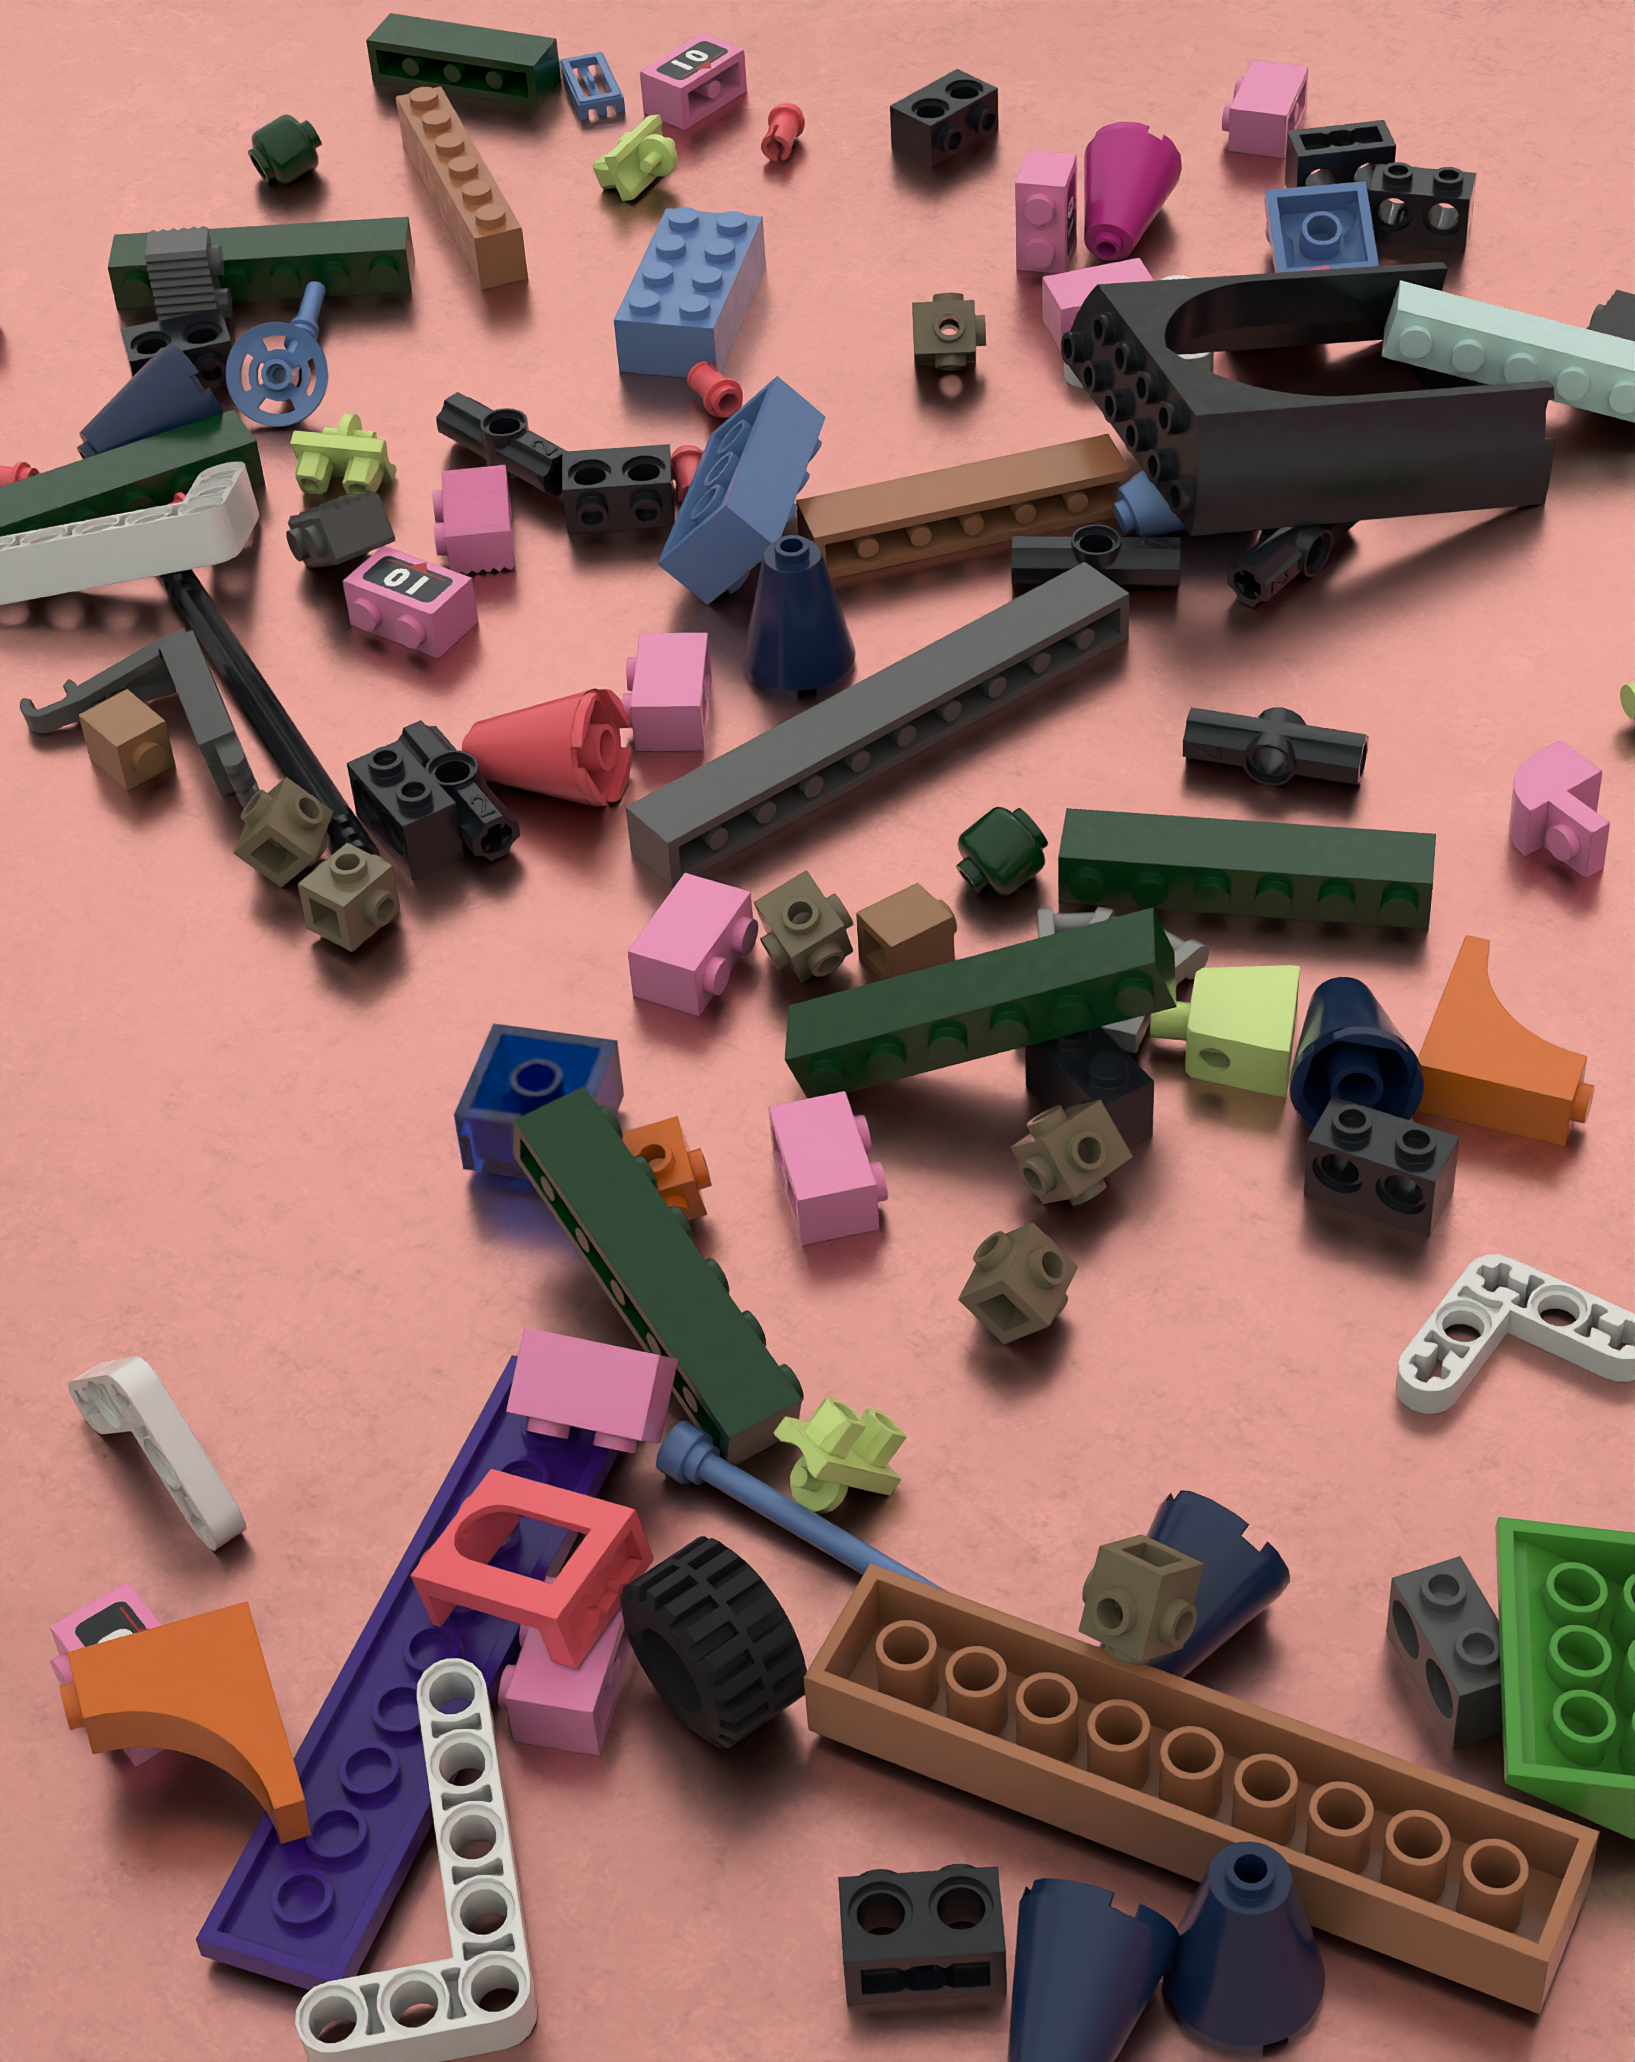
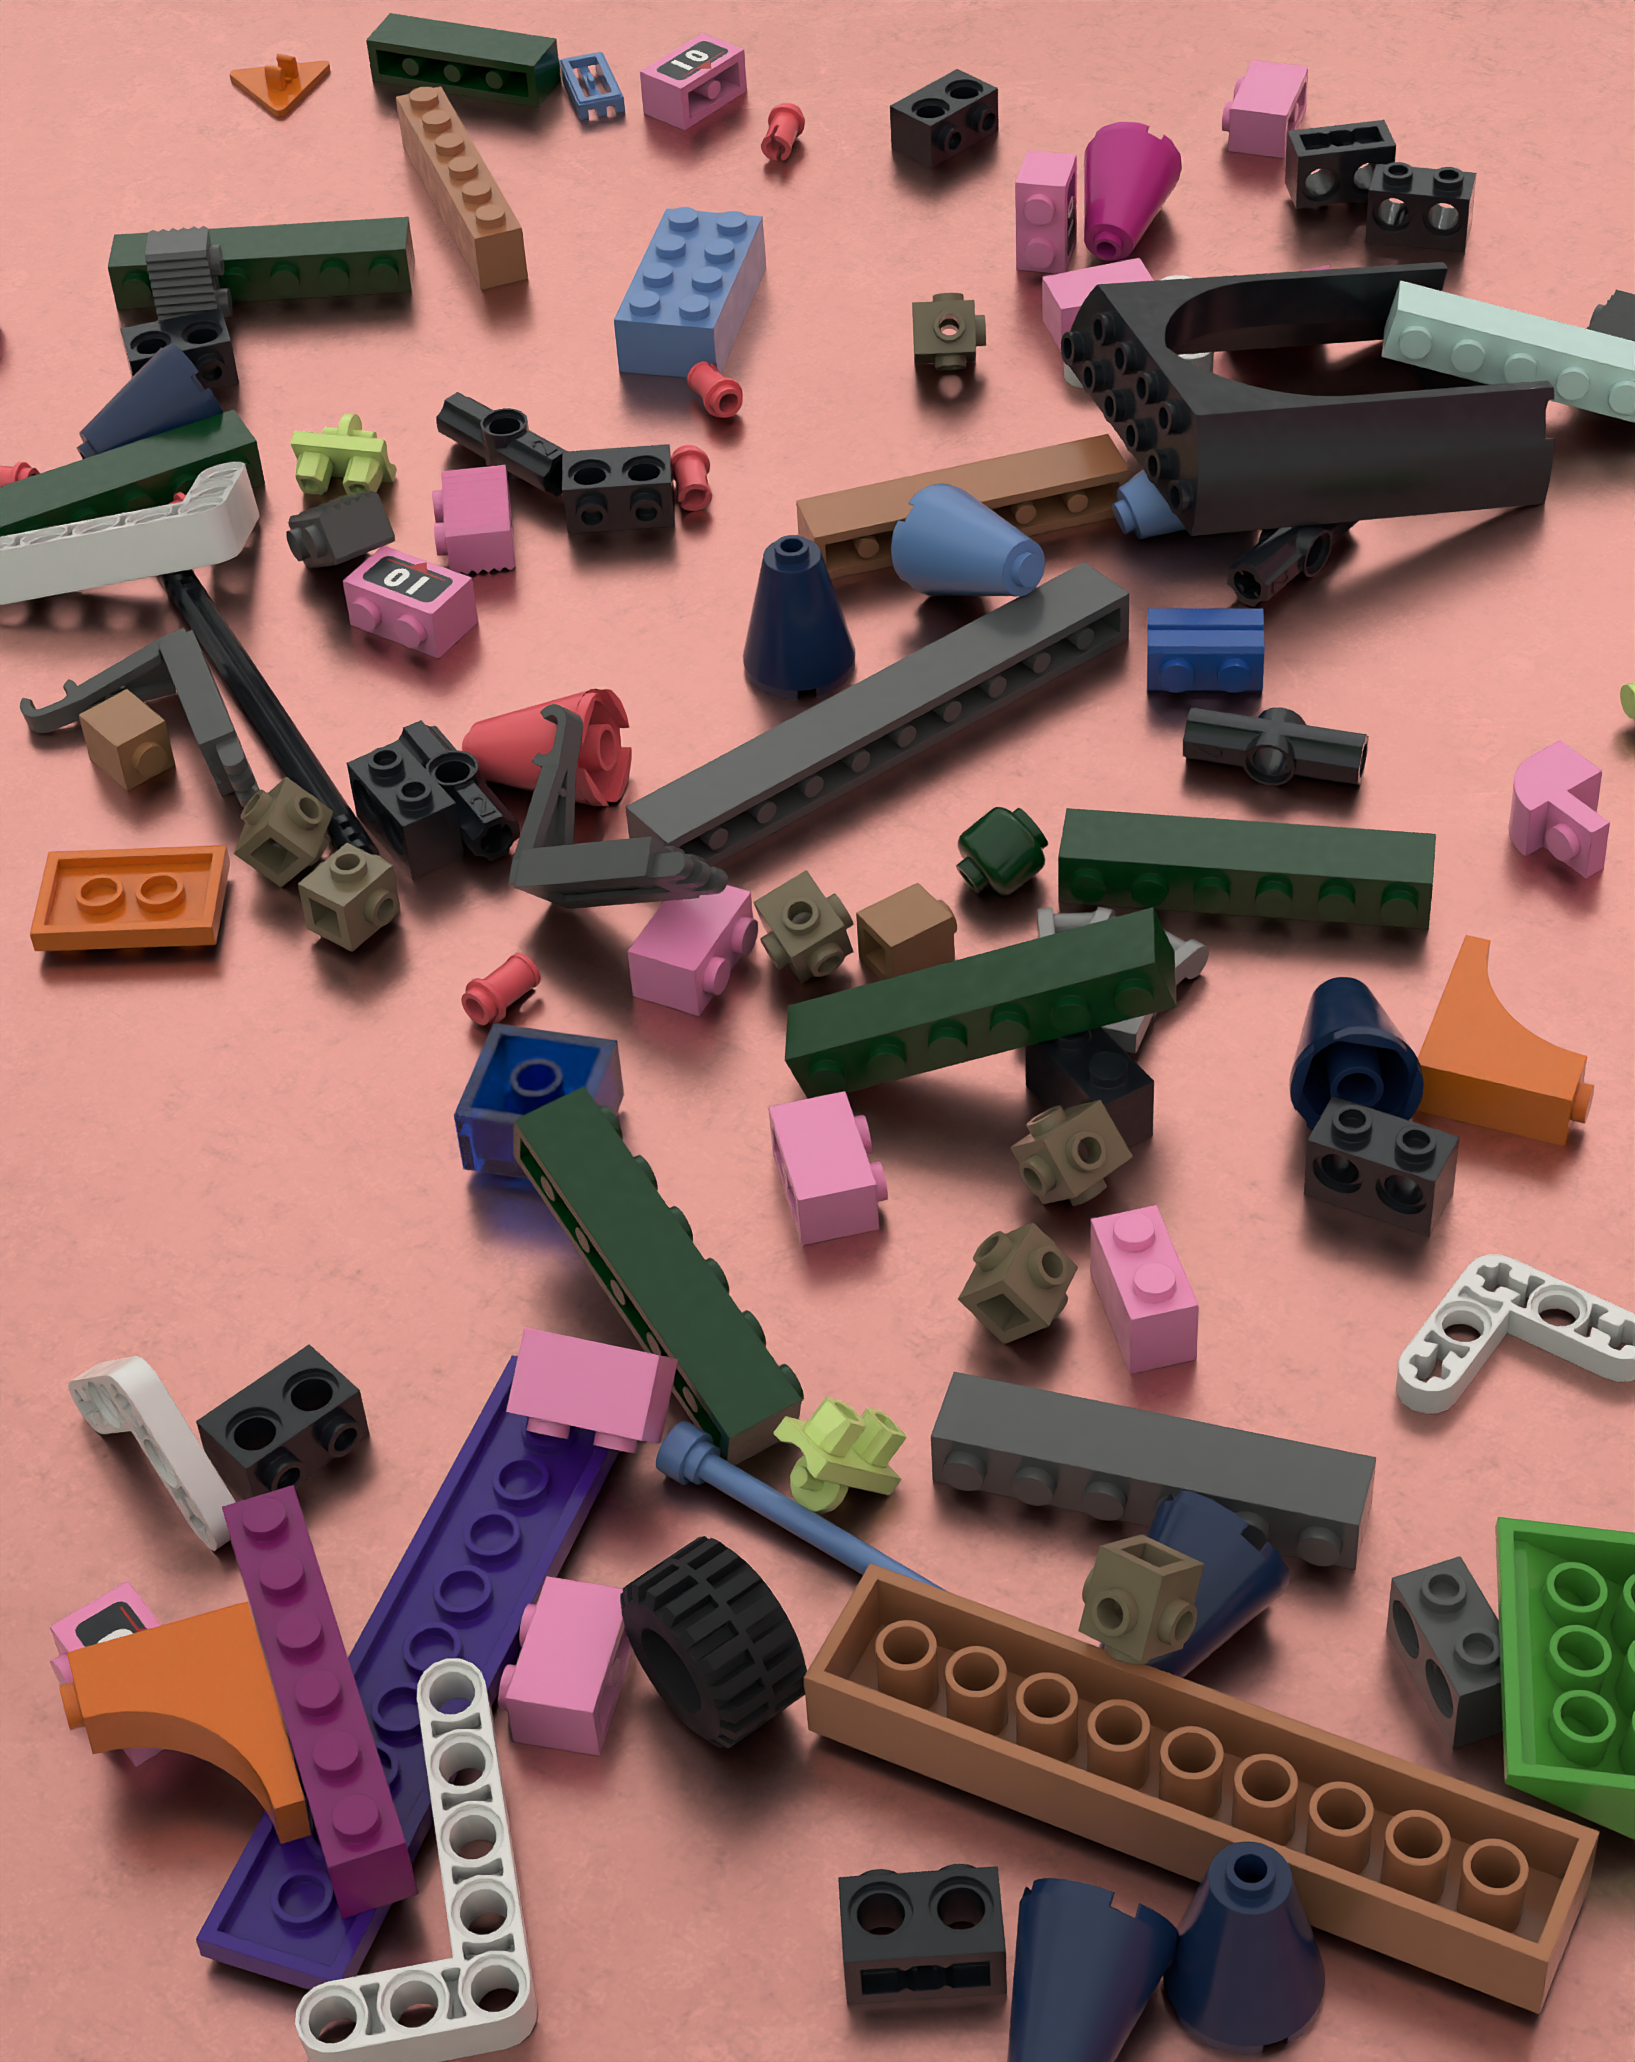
(130, 898): none -> orange plate
(280, 85): none -> orange piece
(281, 365): medium blue dish -> none
(284, 1425): none -> black brick
(285, 150): dark green head -> none
(320, 1704): none -> magenta brick
(489, 997): none -> coral pin
(582, 1596): coral panel -> none
(601, 871): none -> dark grey hinge
(637, 159): yellowish green hips -> none
(669, 691): bright pink brick -> none
(677, 1169): orange brick -> none
(743, 491): medium blue brick -> none
(963, 548): none -> medium blue cone
(1120, 559): black piece -> none
(1129, 1459): none -> dark grey brick
(1144, 1289): none -> bright pink brick
(1205, 650): none -> blue brick
(1237, 1026): yellowish green torso -> none
(1320, 227): medium blue slope -> none

